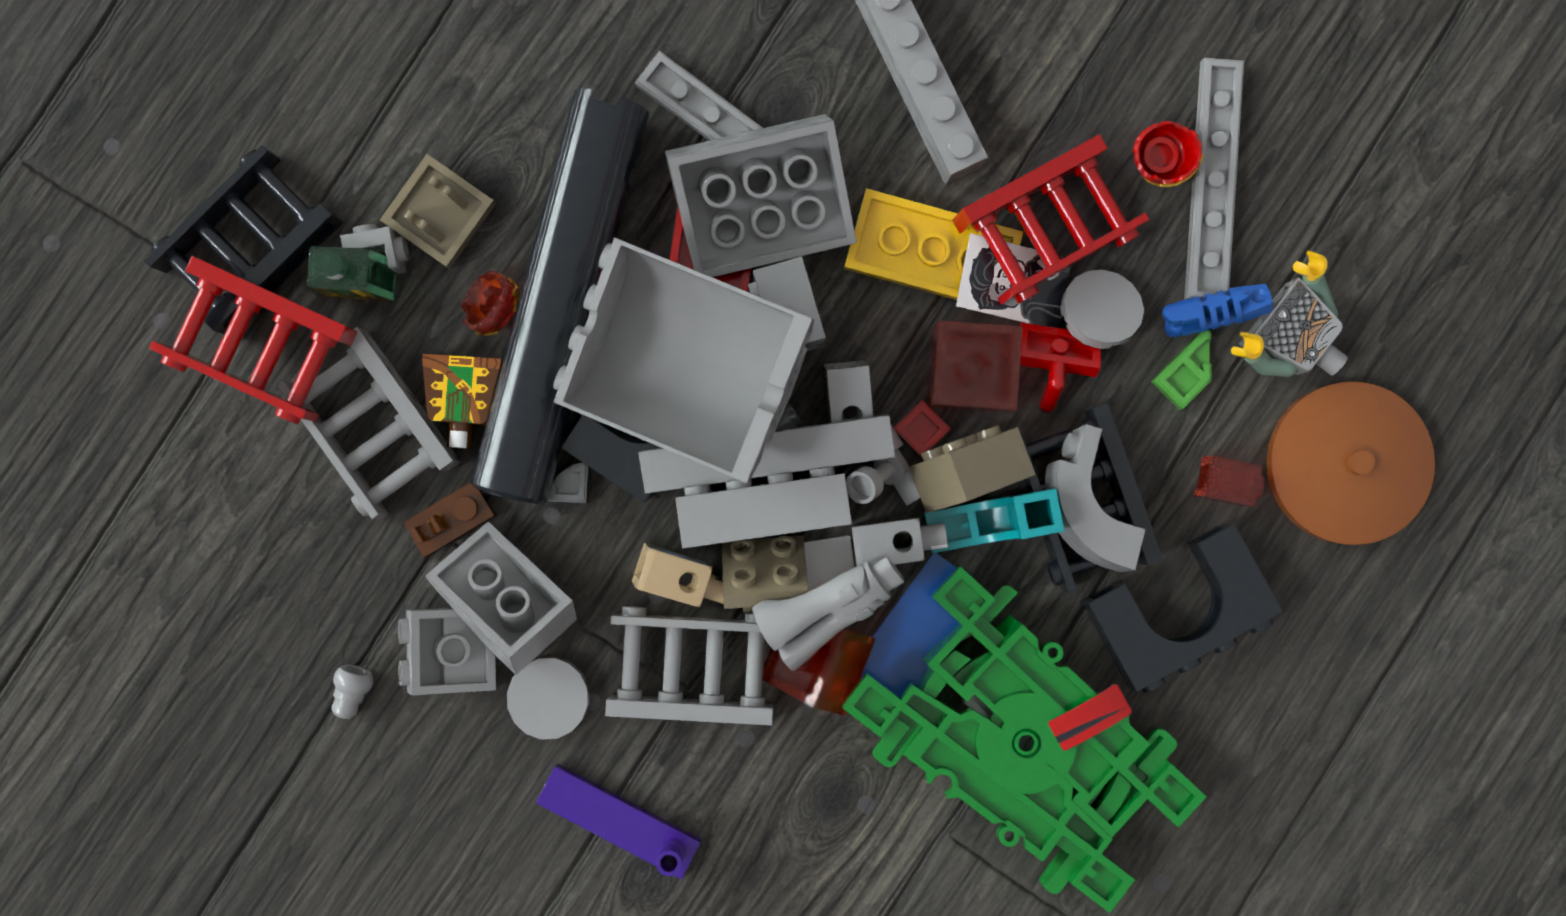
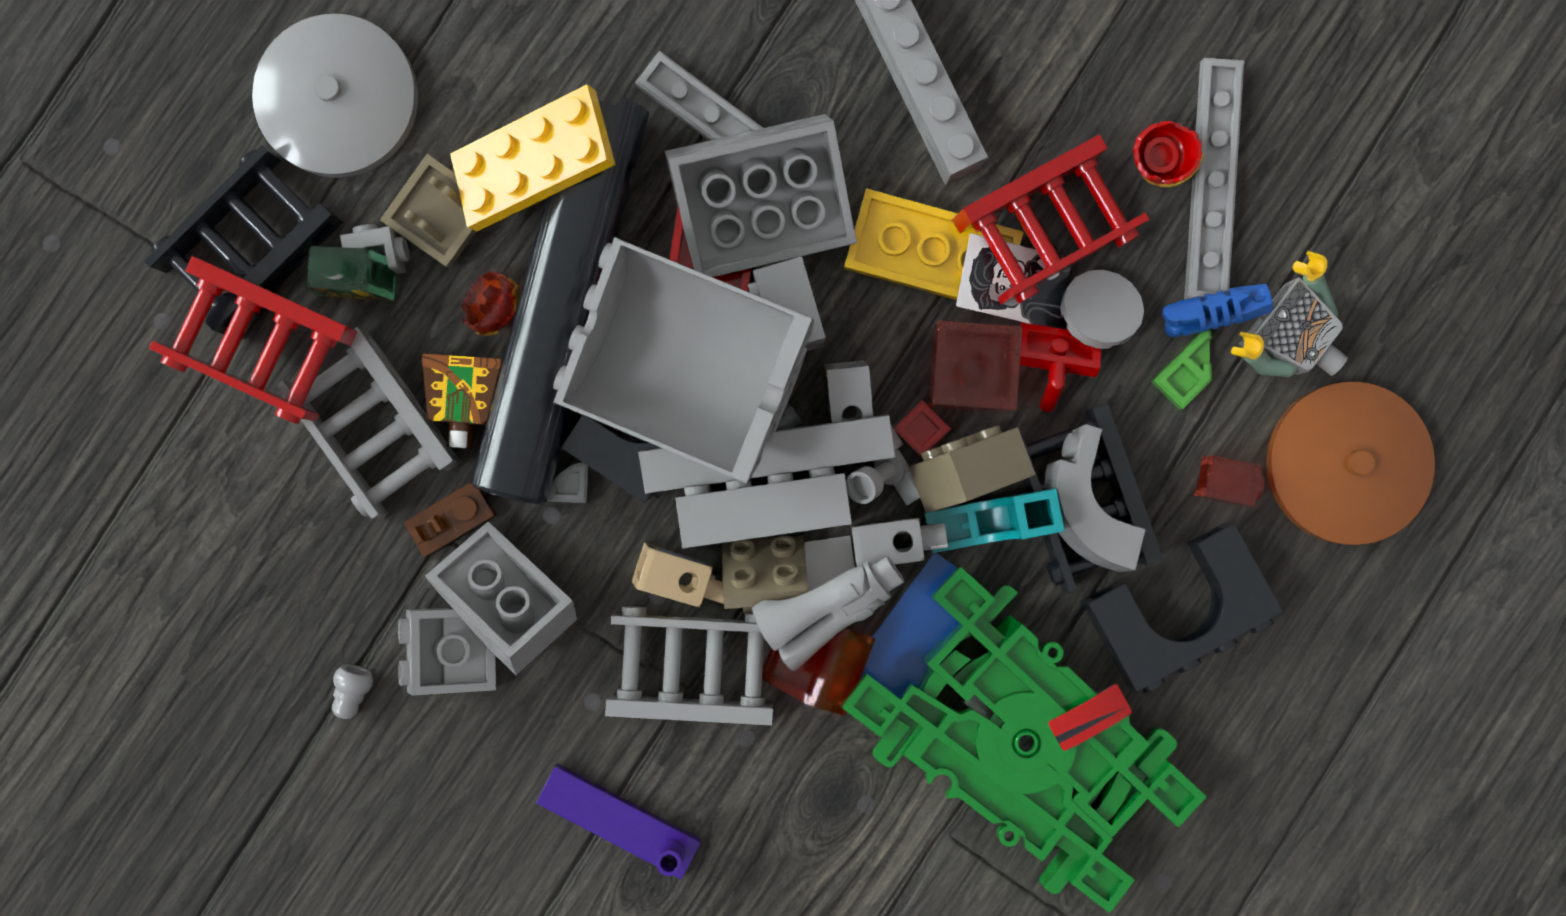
(335, 95): none -> light grey dish
(532, 158): none -> yellow plate
(548, 698): light grey tile -> none

